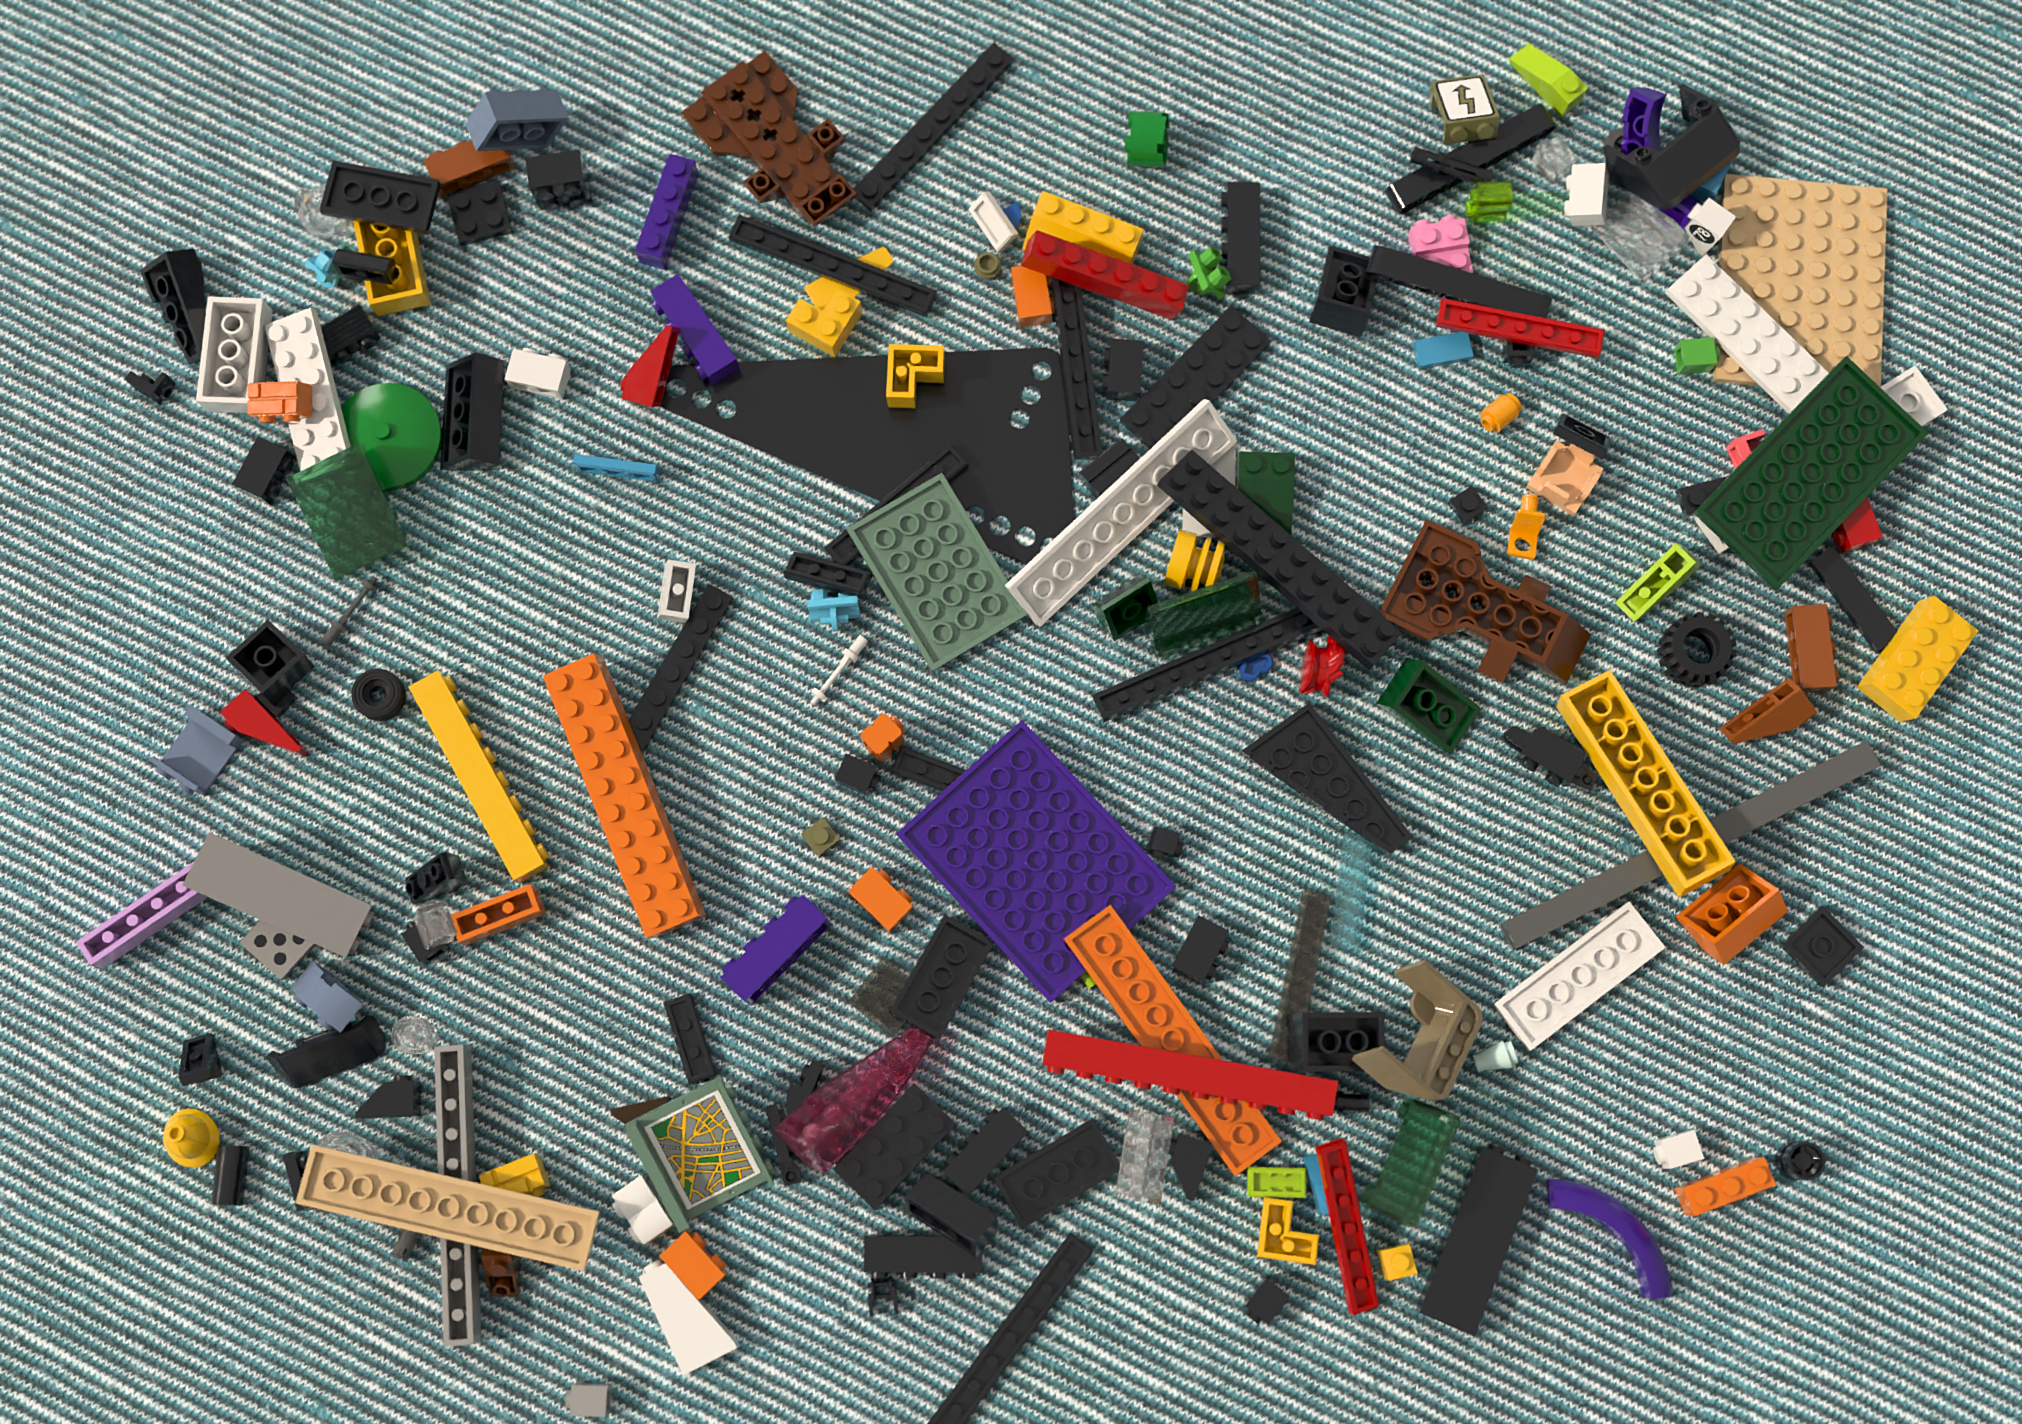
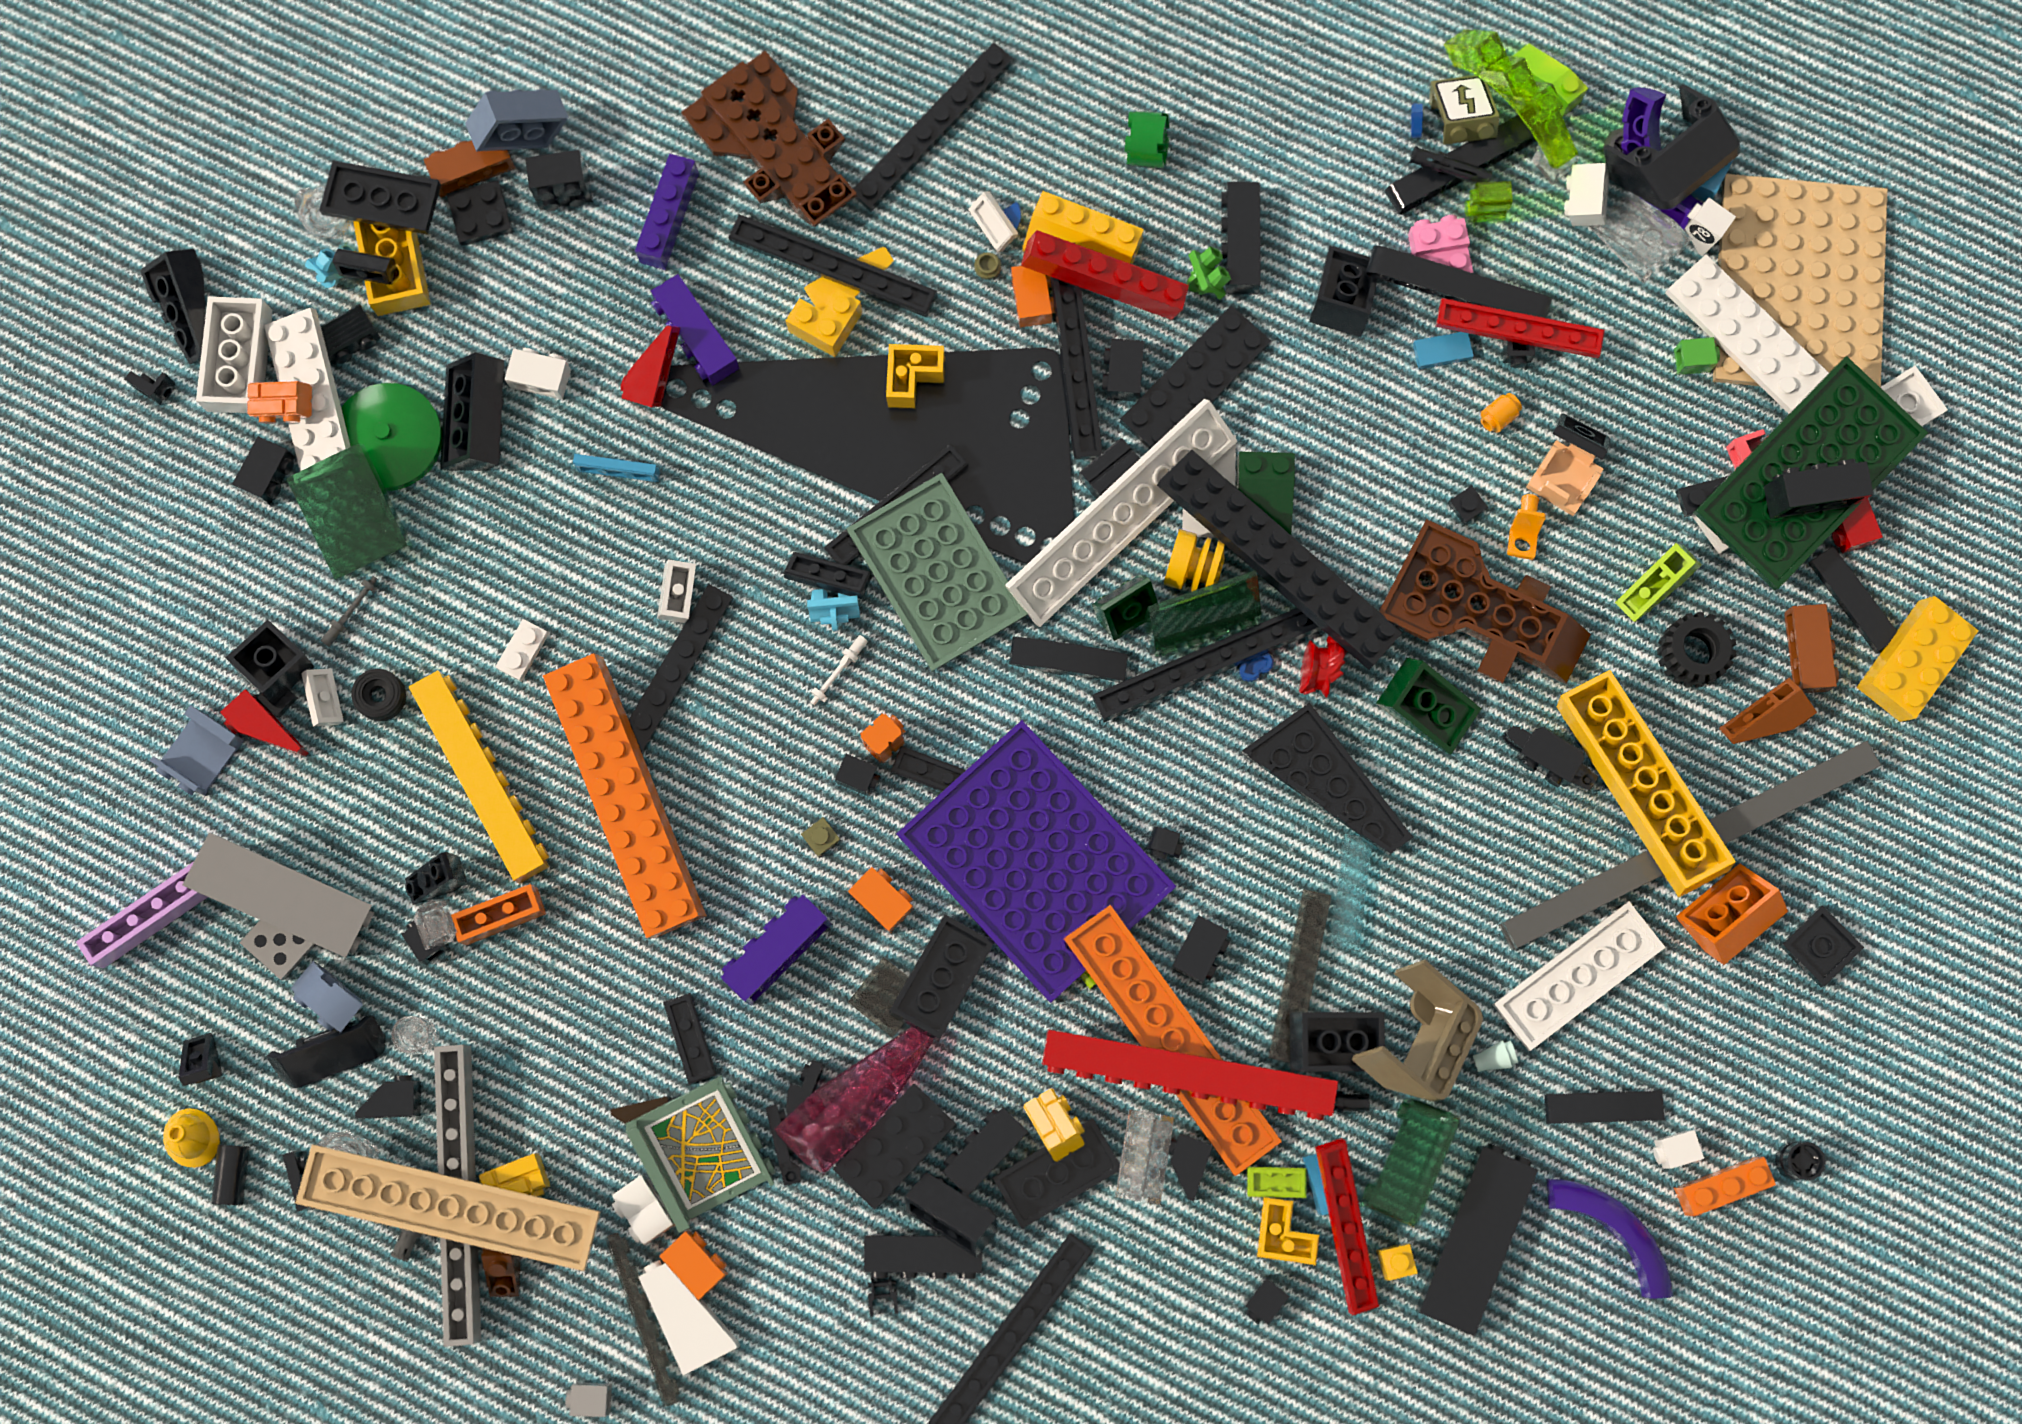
(322, 697): none -> white plate
(522, 650): none -> white plate
(646, 1330): none -> clear smoke plate
(1054, 1124): none -> yellow brick
(1068, 659): none -> black slope
(1416, 120): none -> blue tile
(1511, 77): none -> clear neon green arch
(1604, 1107): none -> black slope
(1818, 488): none -> black brick

